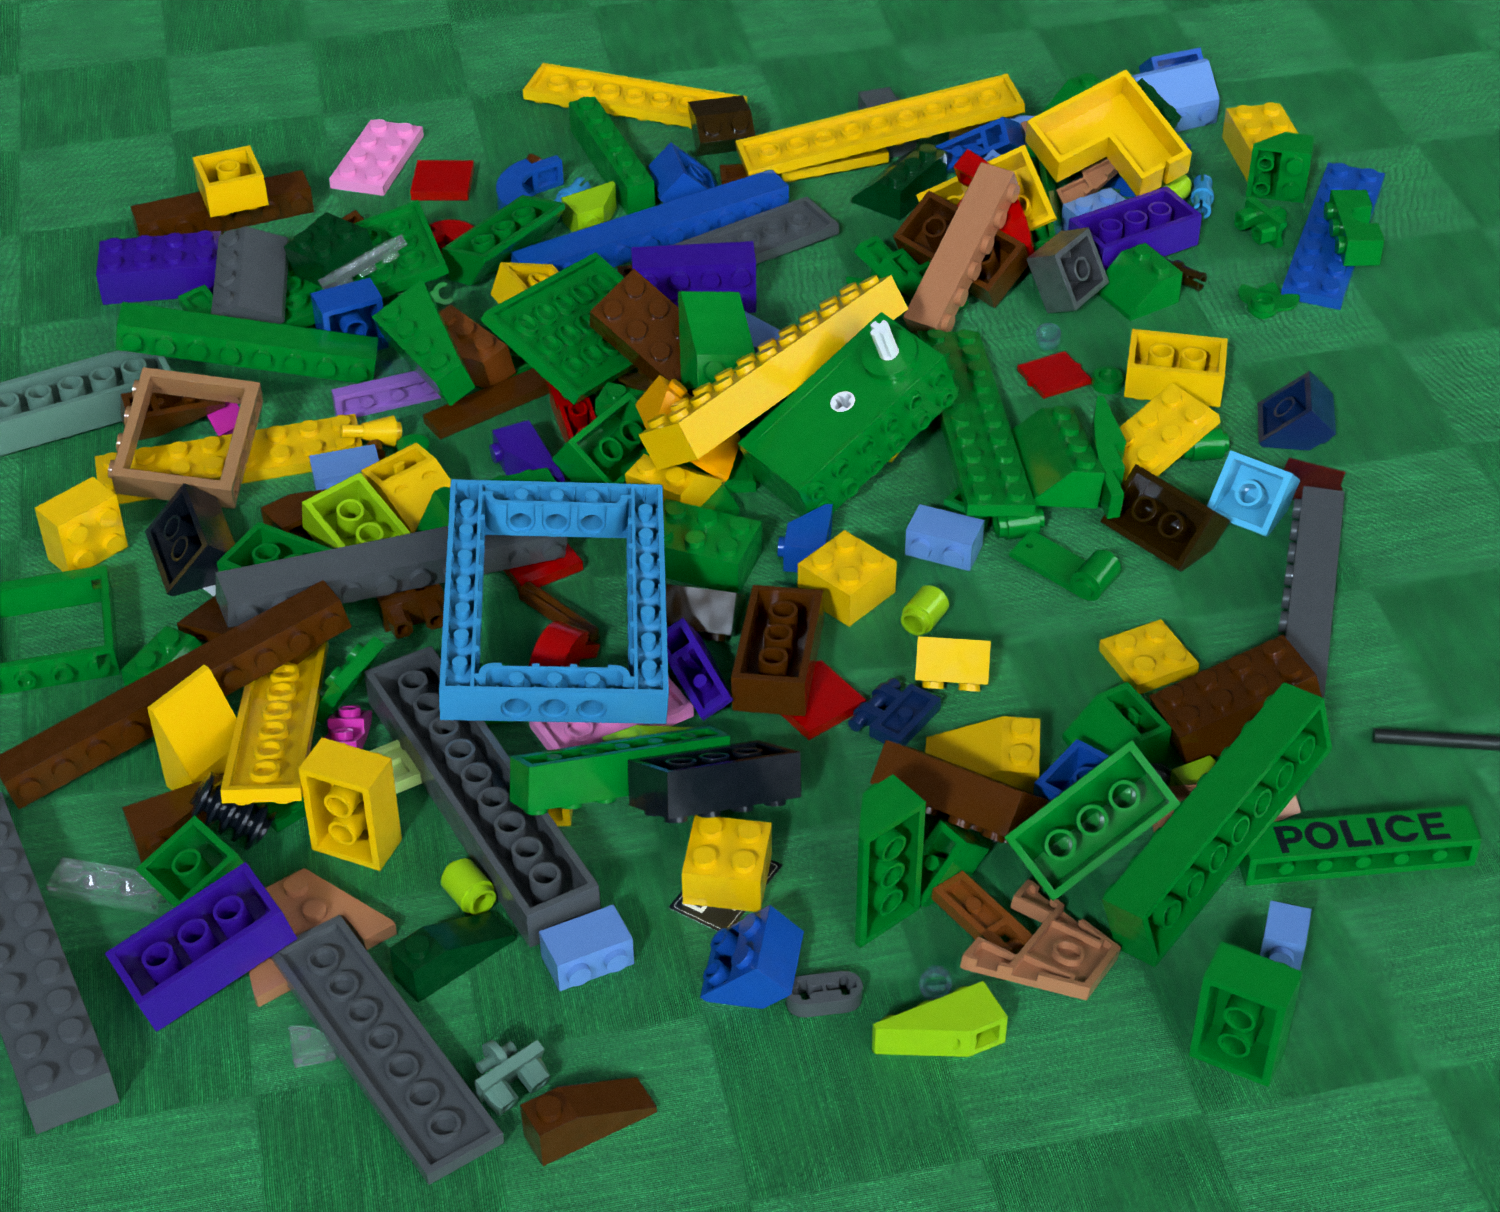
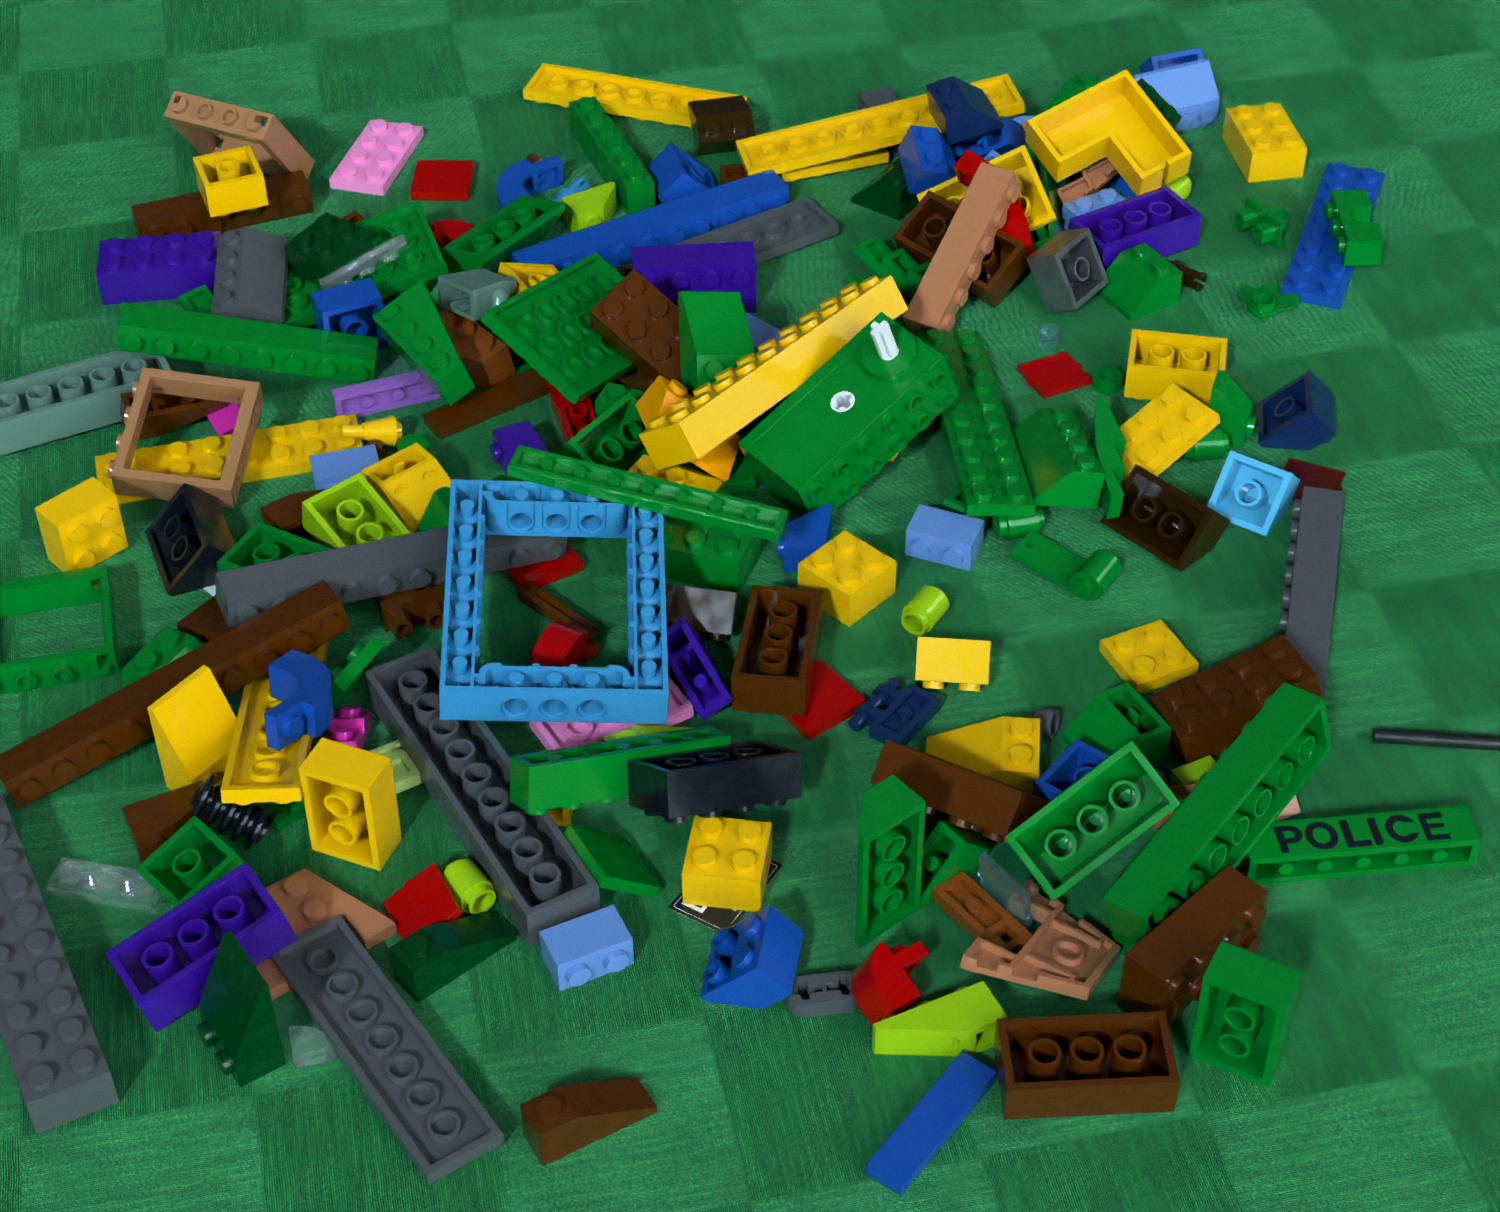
(203, 119): none -> medium nougat window
(239, 1015): none -> dark green slope
(306, 696): none -> blue arch
(422, 902): none -> red piece
(474, 292): none -> sand green torso
(525, 1065): sand green hips -> none
(612, 861): none -> green tile
(647, 493): none -> green tile
(883, 982): none -> red brick
(925, 159): none -> blue slope
(931, 1123): none -> blue tile
(937, 988): clear light blue hinge -> none
(961, 109): none -> dark blue slope
(1005, 890): none -> clear light blue piece
(1048, 722): none -> dark grey hinge
(1085, 1065): none -> reddish brown brick
(1170, 961): none -> reddish brown brick
(1202, 195): dark azure pin -> none
(1233, 409): none -> green slope
(1280, 167): green slope -> none
(1285, 933): medium blue brick -> none

